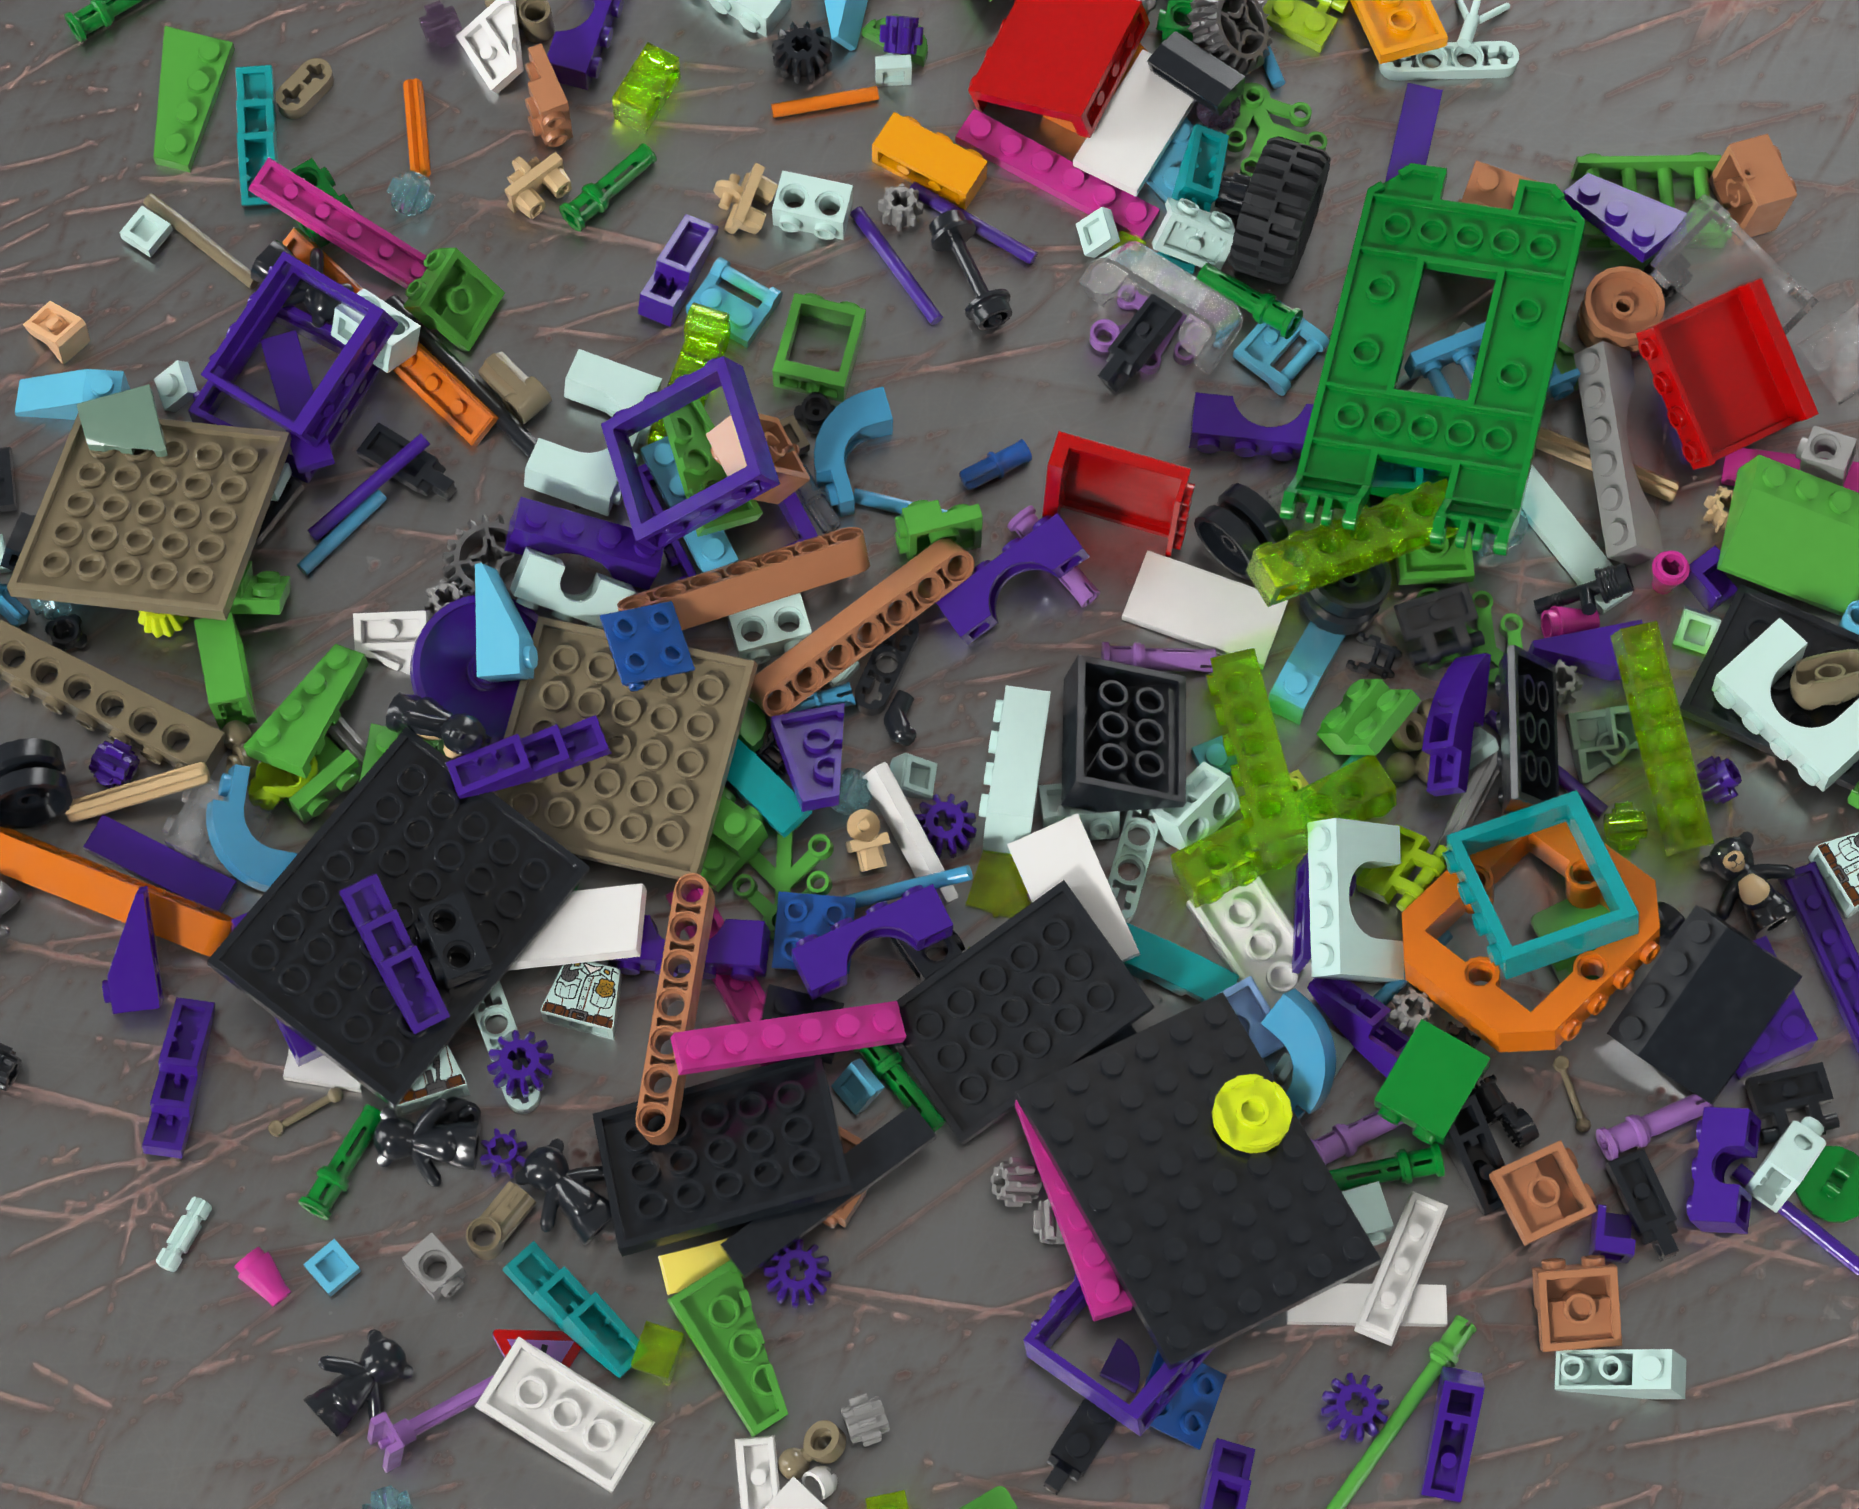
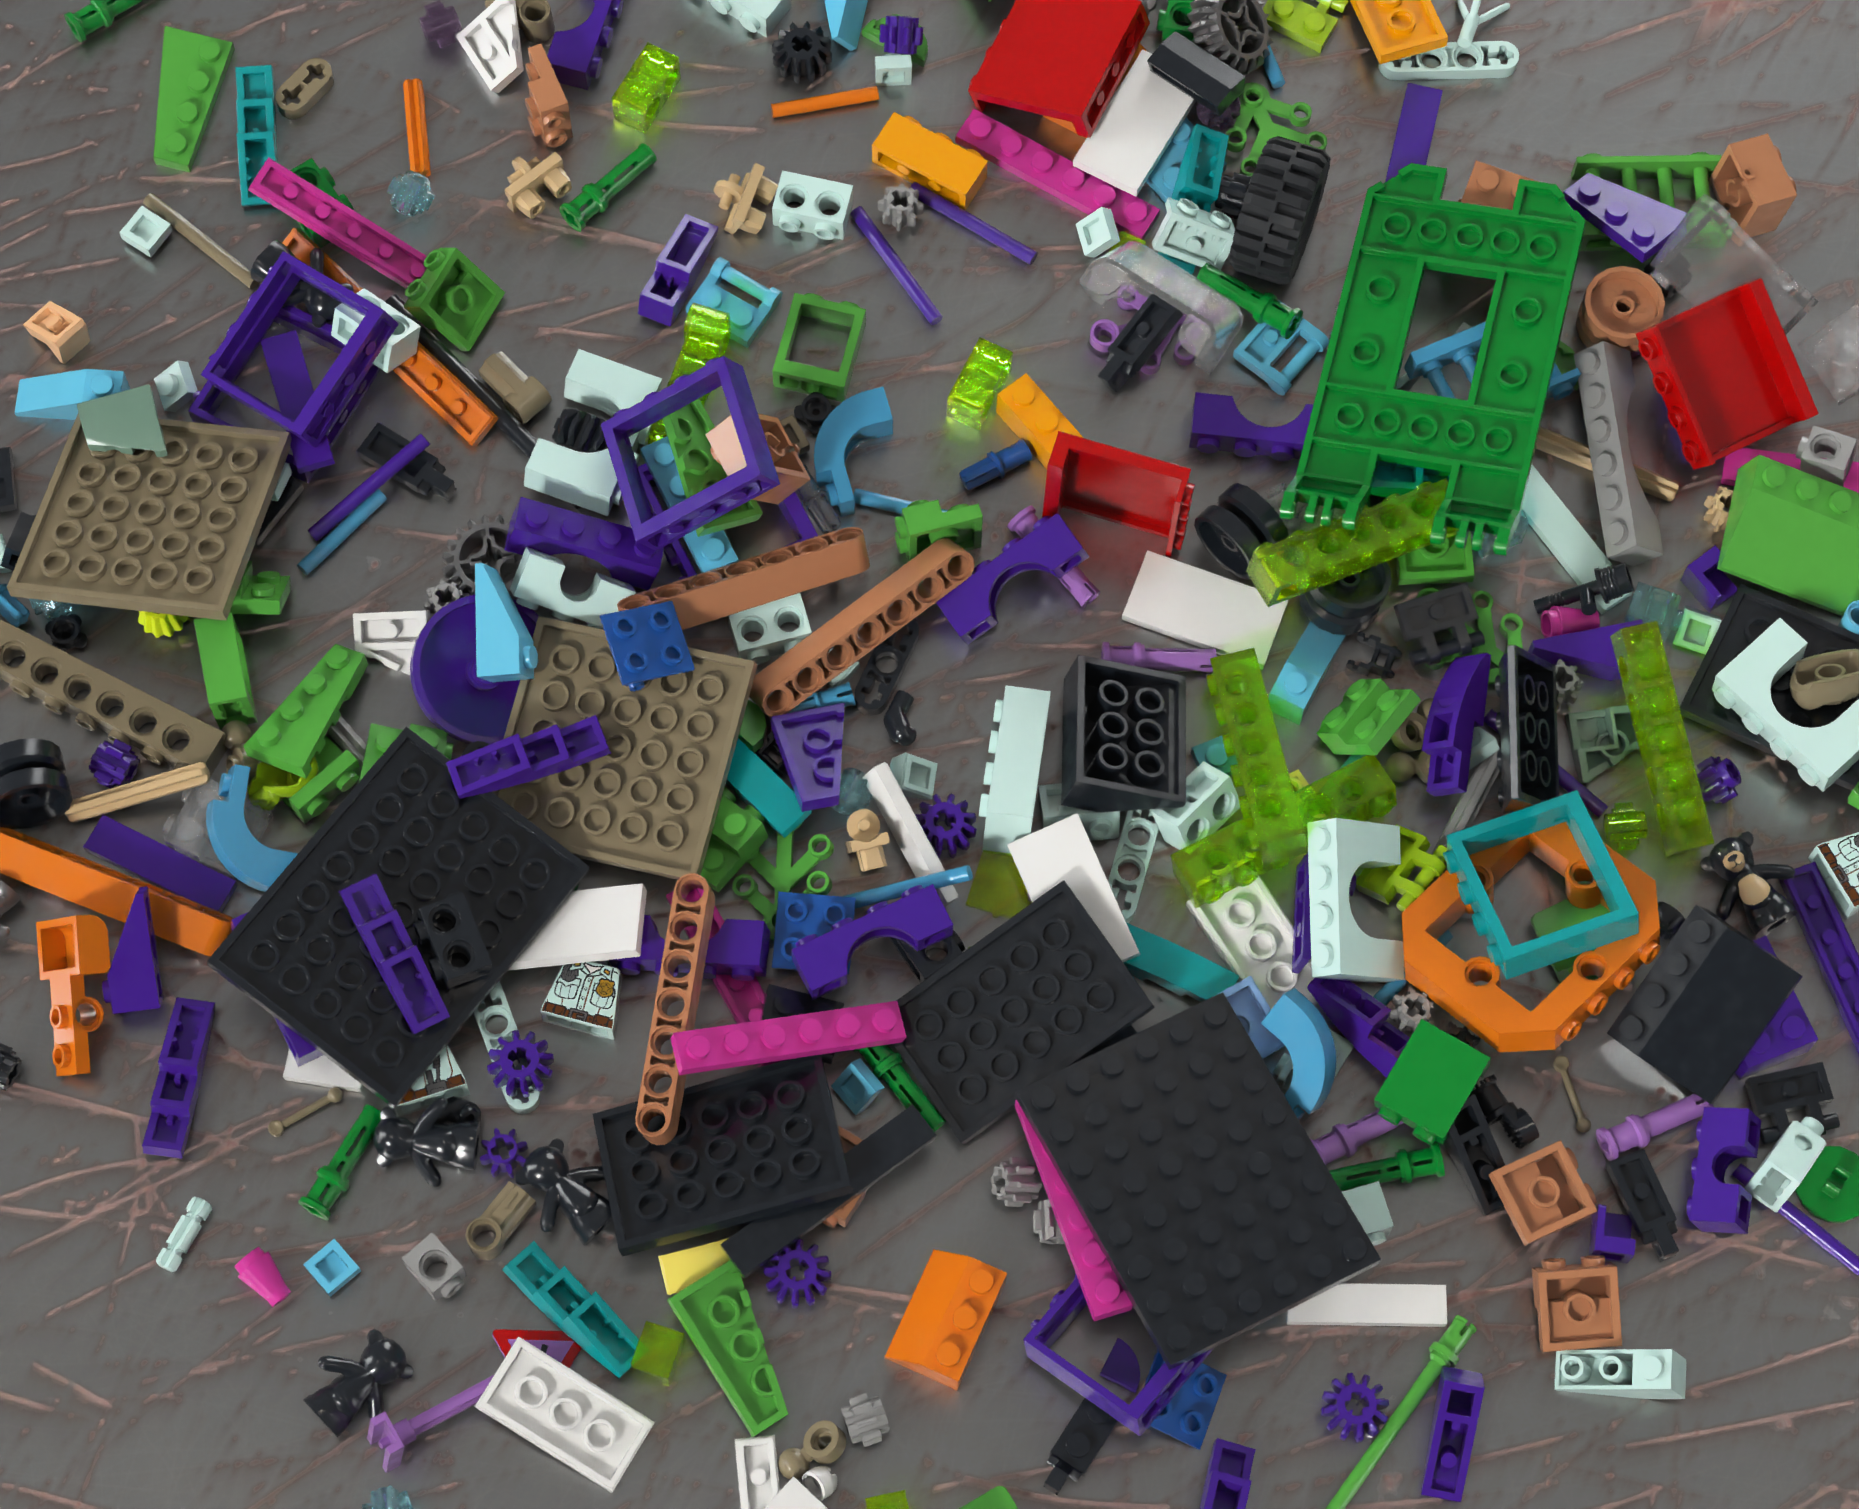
(67, 953): none -> orange plate
(433, 722): black piece -> none
(579, 431): none -> black gear
(947, 1317): none -> orange slope
(979, 383): none -> clear neon green brick
(989, 307): black piece -> none
(1032, 417): none -> light orange brick
(1252, 1113): neon yellow tile -> none
(1401, 1268): white tile -> none
(1655, 605): none -> clear light blue brick
(1669, 571): dark pink cone -> none

